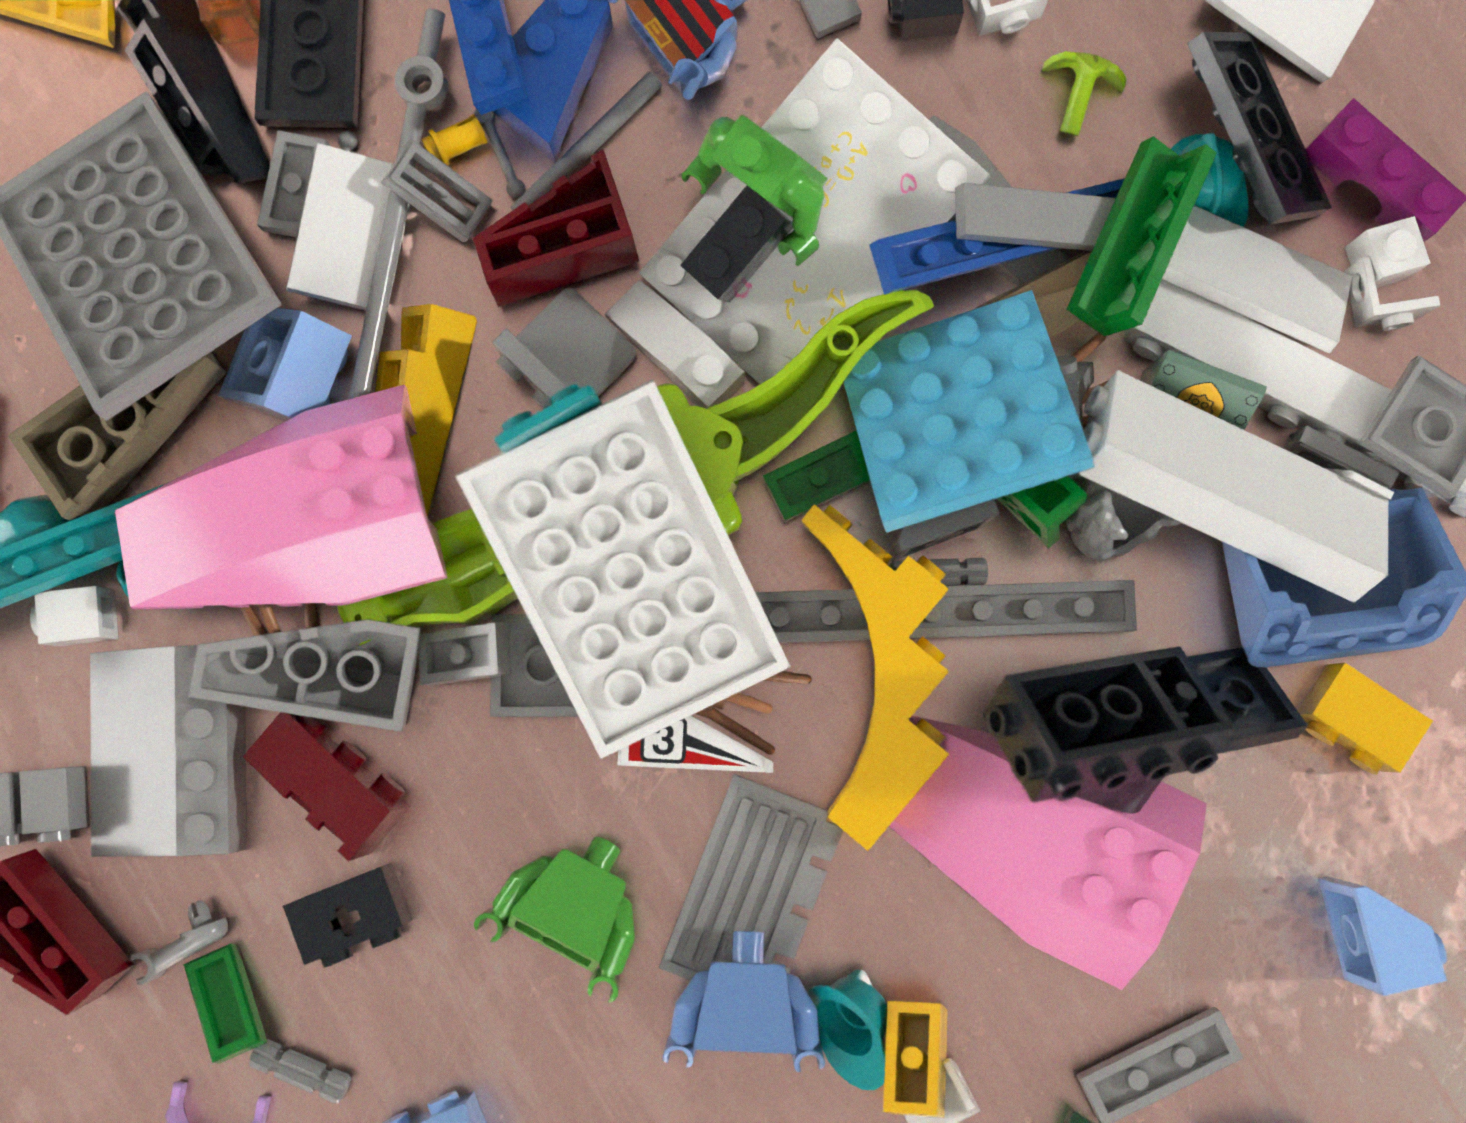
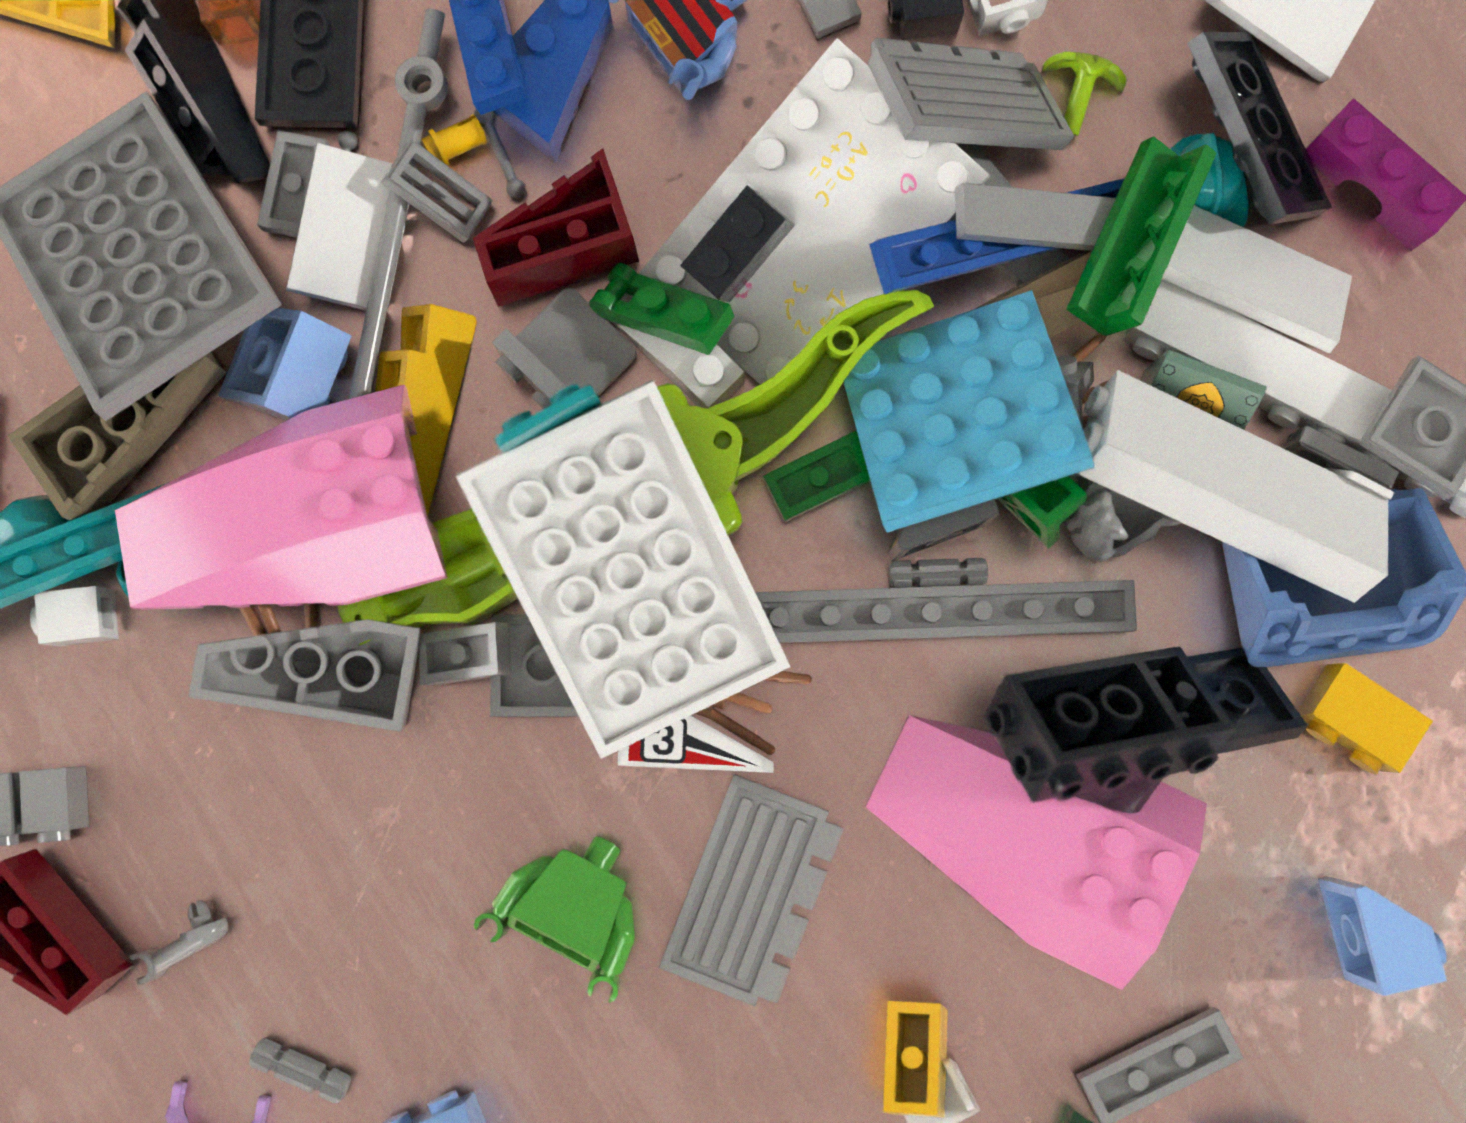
(163, 762): light grey slope -> none
(225, 1003): green tile -> none
(318, 923): black brick -> none
(328, 782): dark red wedge -> none
(593, 138): light grey bar -> none
(662, 310): none -> green plate
(745, 1008): medium blue torso -> none
(767, 169): bright green torso -> none
(852, 1028): teal piece -> none
(896, 751): yellow arch -> none
(967, 95): none -> light grey hinge
(1368, 309): white bracket -> none
(1394, 251): white brick -> none

